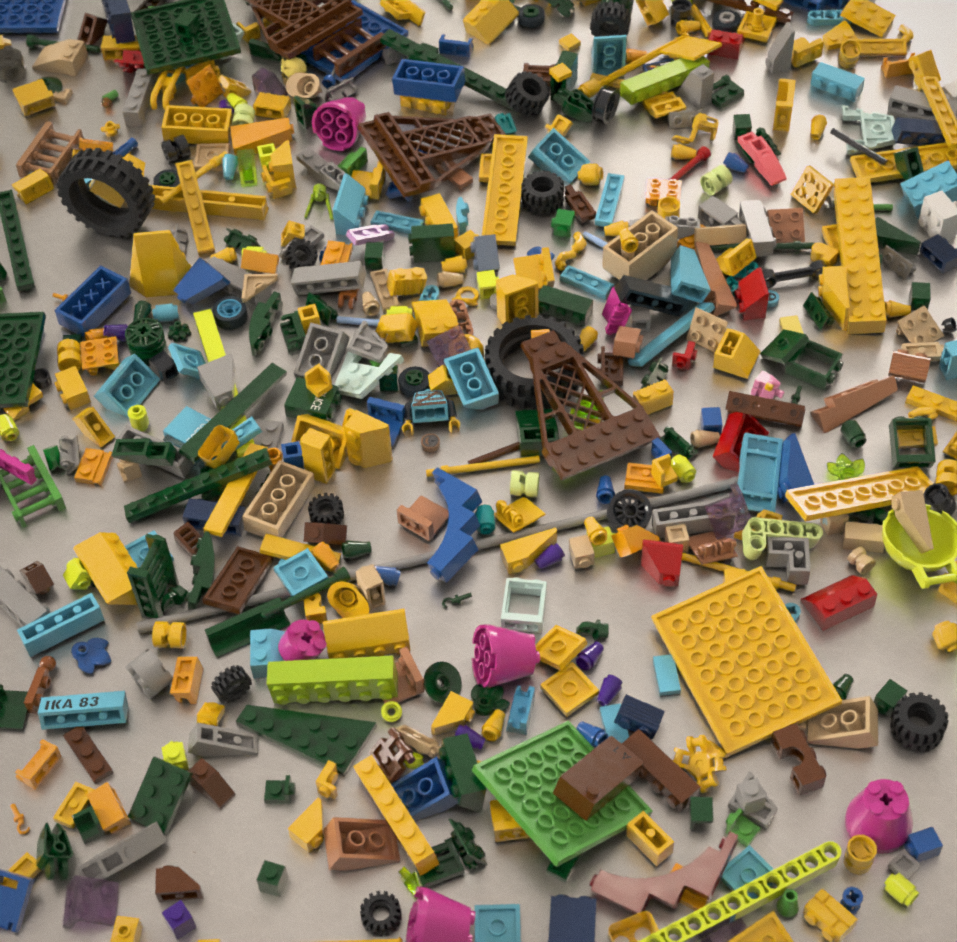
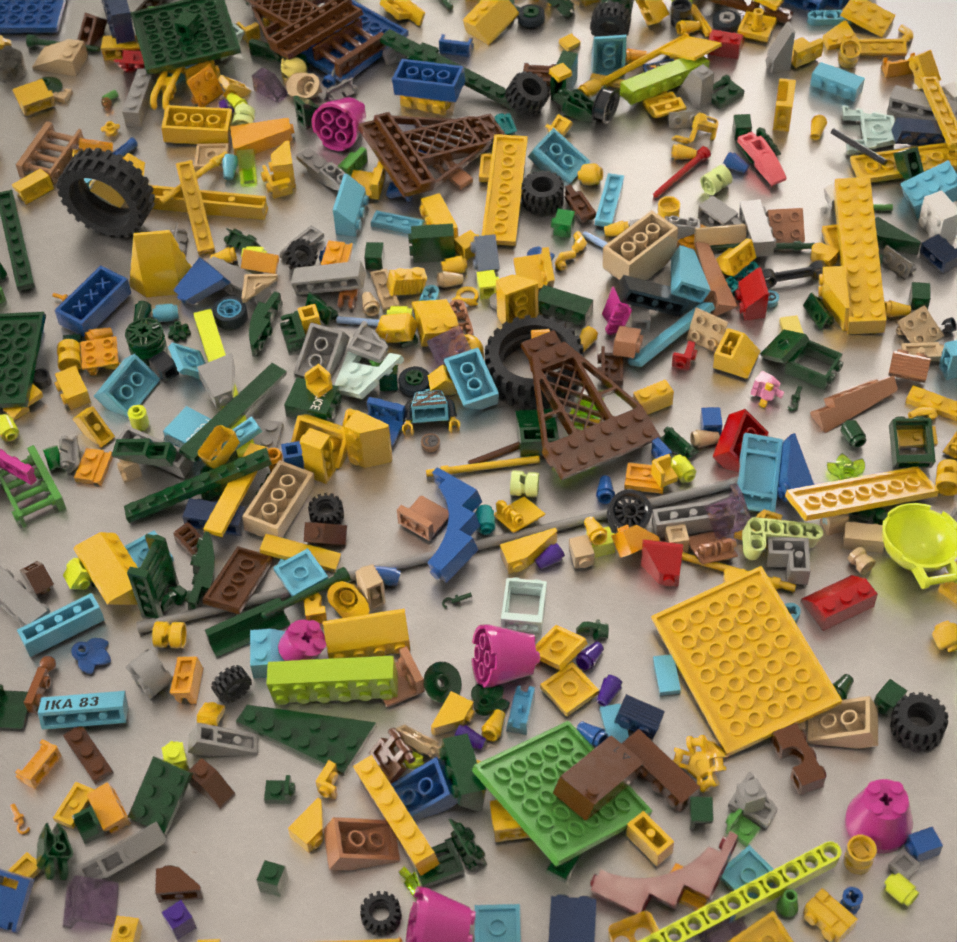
(115, 330): dark purple cone -> none
(167, 178): wheel -> none
(175, 148): black wheel -> none
(265, 154): neon yellow brick -> none
(272, 105): yellow brick -> none
(291, 231): yellow bracket -> none
(319, 195): lime plant -> none
(324, 554): light orange cone -> none
(354, 549): dark green cone -> none
(370, 234): lavender hinge -> none
(391, 705): neon yellow plate -> none
(461, 215): medium azure slope -> none
(586, 282): medium azure tile -> none
(629, 242): yellow cone -> none
(657, 370): hinge -> none
(661, 188): hinge -> none
(766, 409): reddish brown fence -> none
(816, 192): yellow plate -> none
(912, 515): tan slope -> none
(939, 498): black wheel -> none

